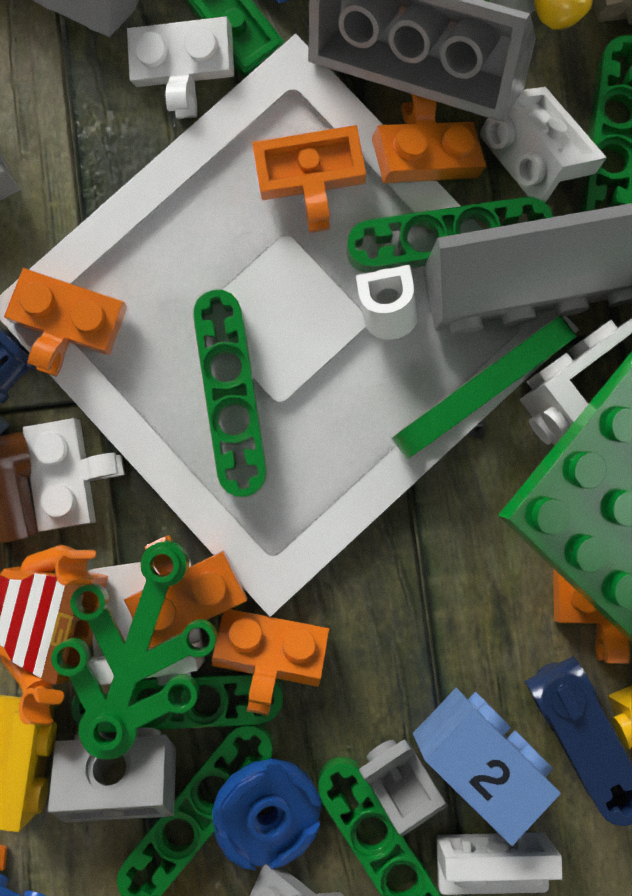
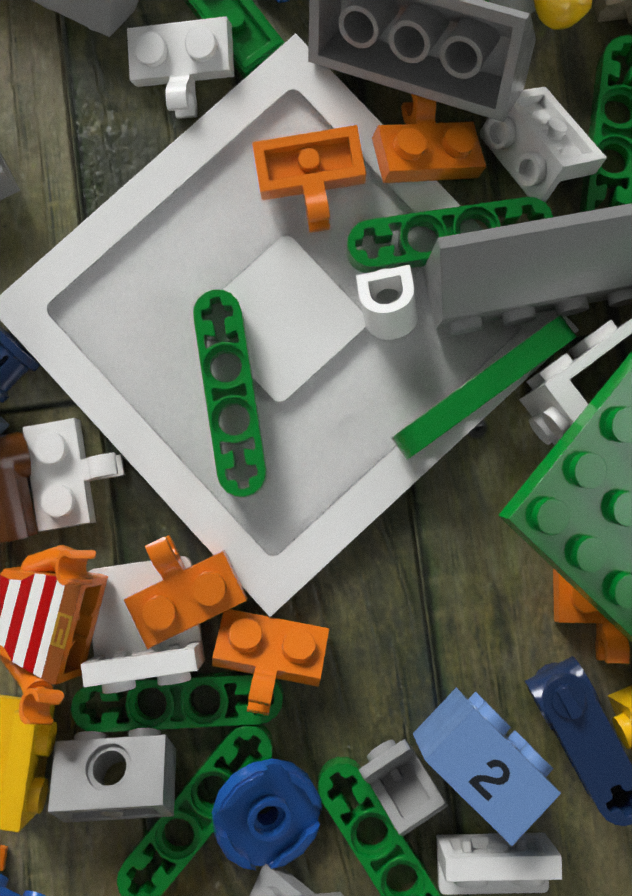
(64, 317): orange plate -> none
(130, 659): green plant -> none

